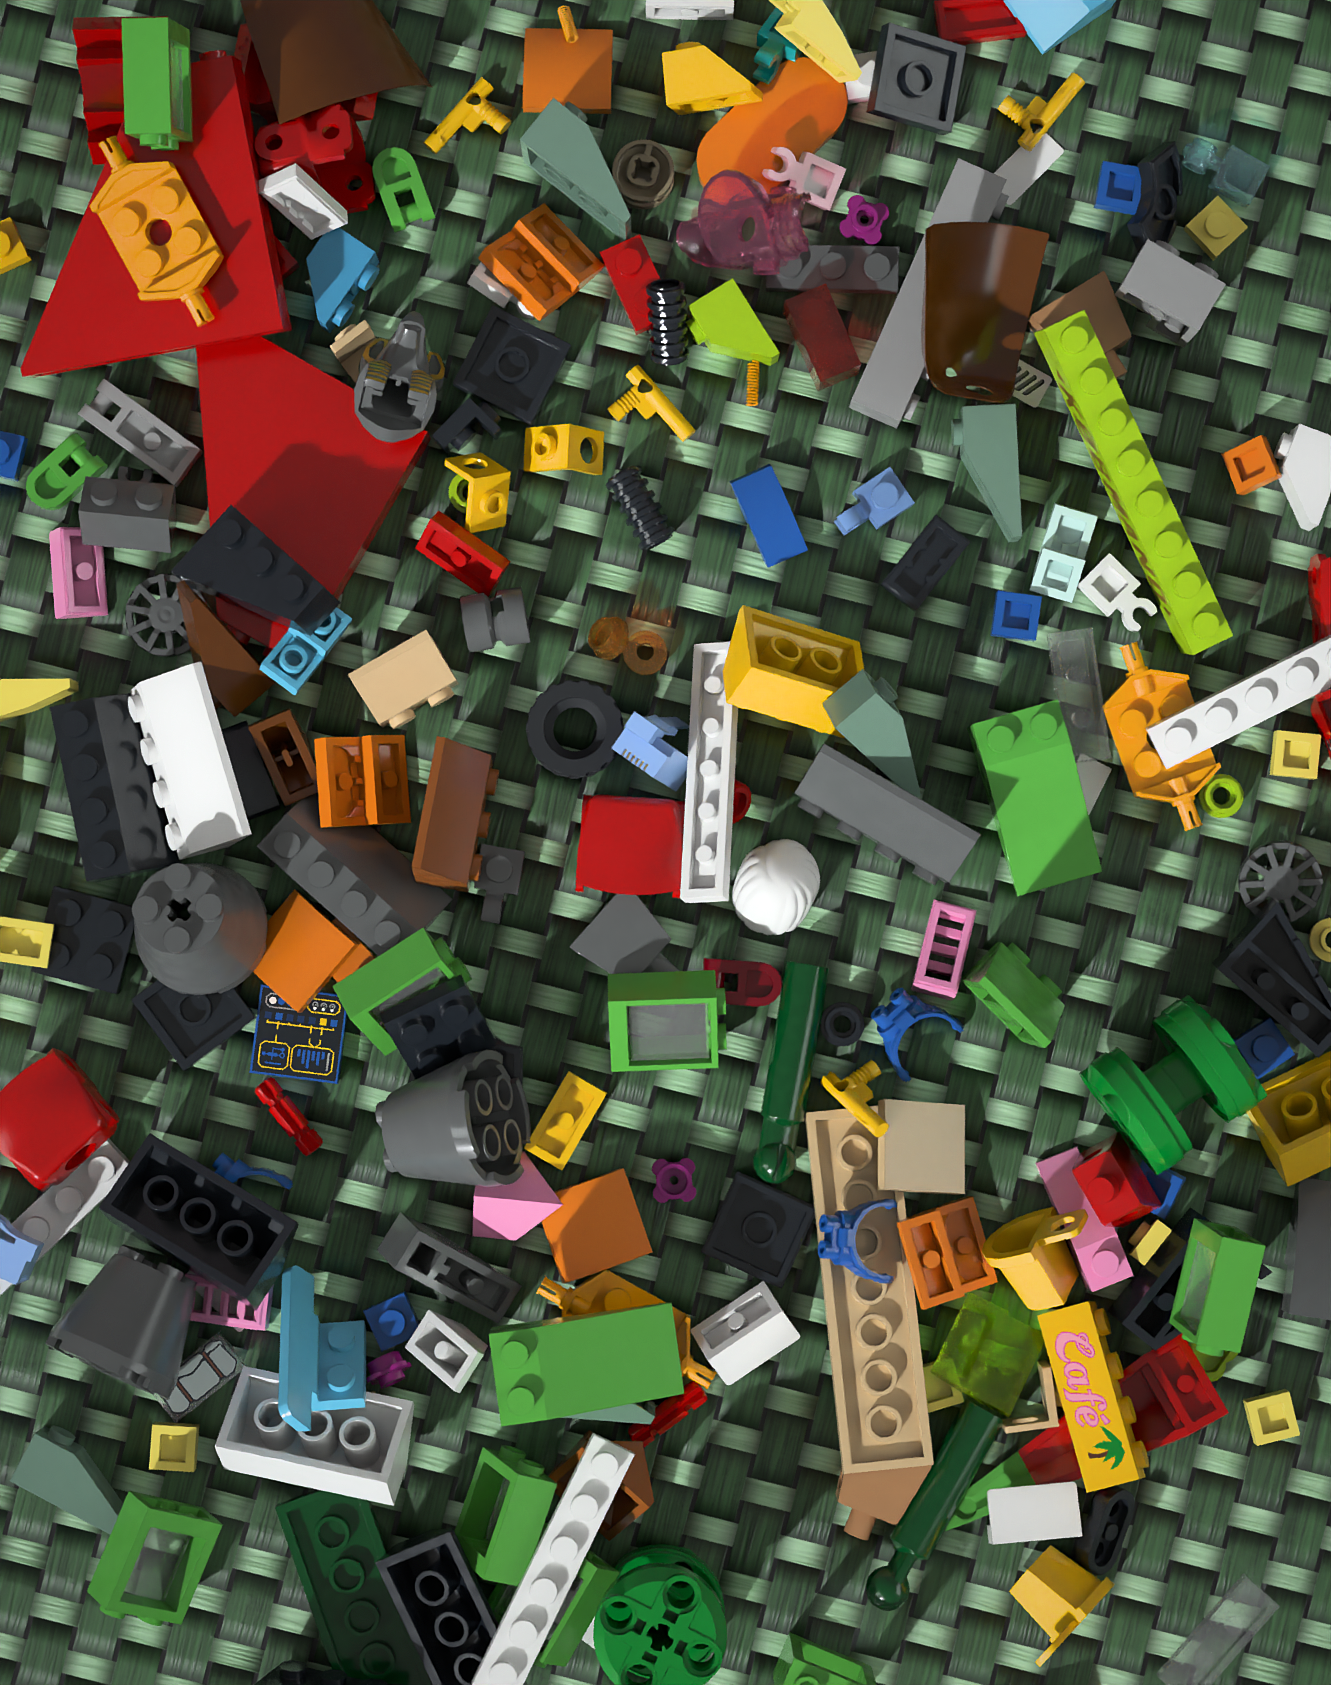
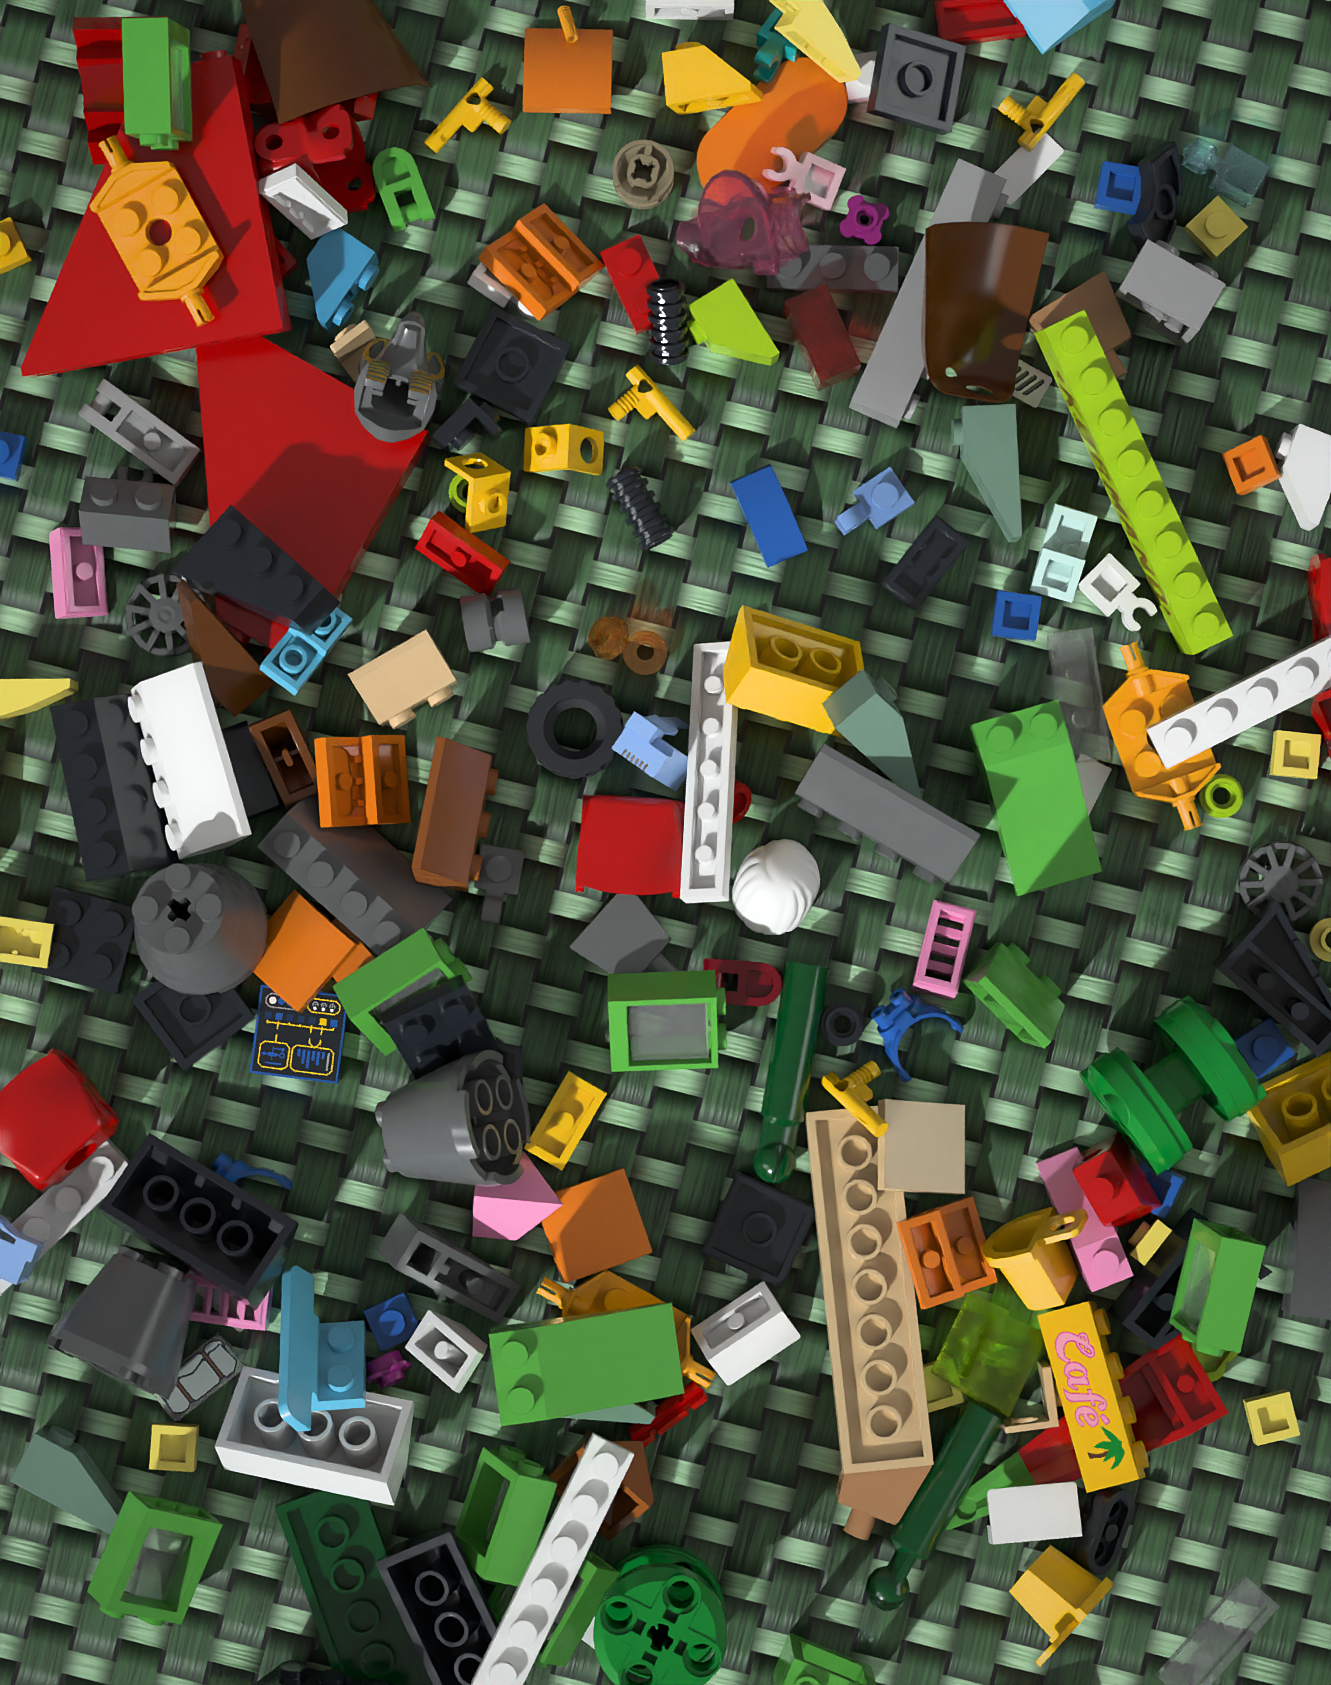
(50, 484): bright green plate -> none
(288, 1116): red axle -> none
(568, 157): sand green slope -> none
(683, 1171): magenta plate -> none
(751, 393): light orange leg -> none
(840, 1241): blue helmet -> none

